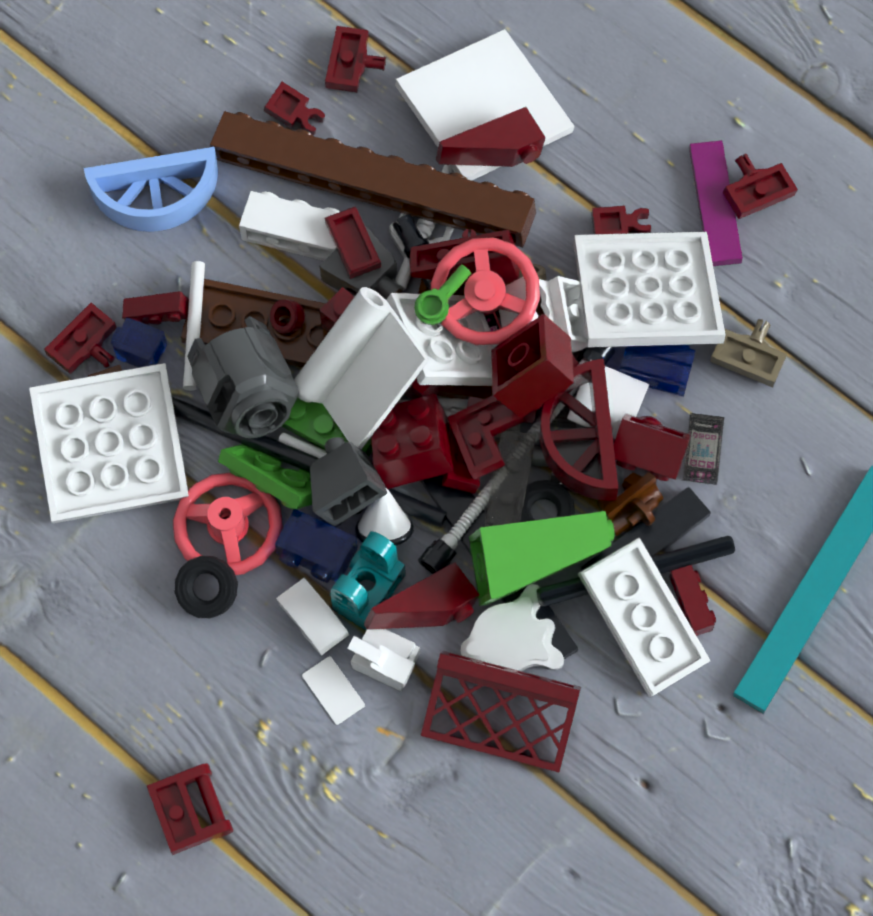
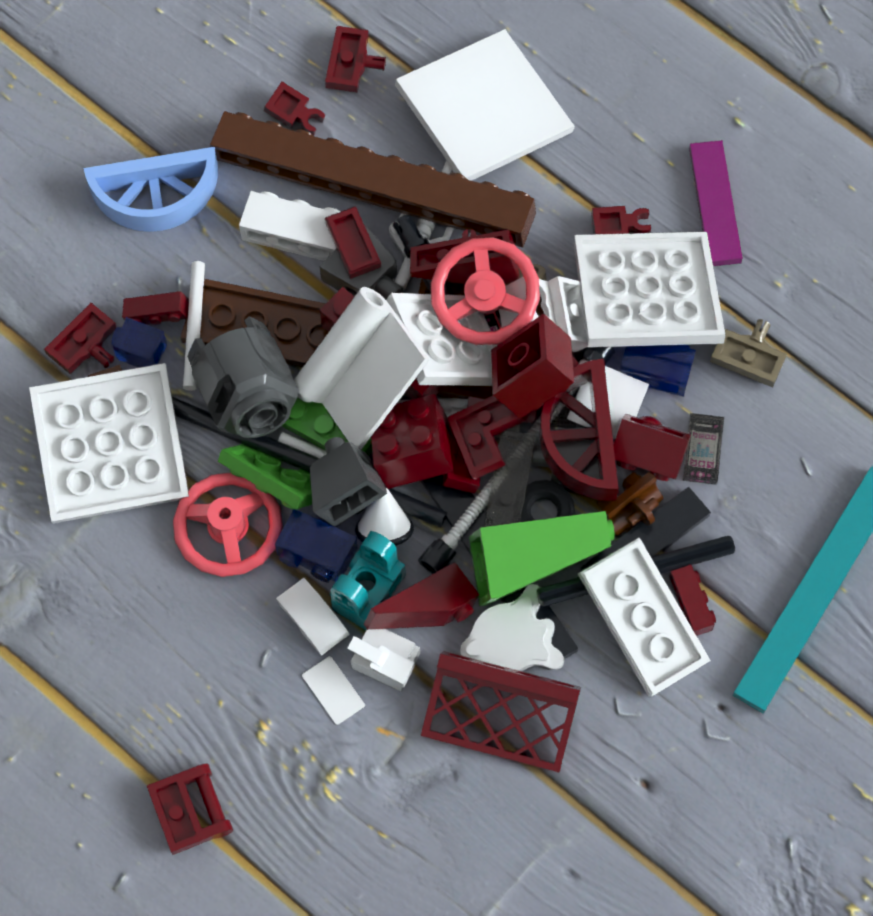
(227, 587): black tyre -> none
(287, 307): dark red piece -> none
(432, 305): bright green plate -> none
(499, 142): dark red slope -> none
(758, 188): dark red plate -> none

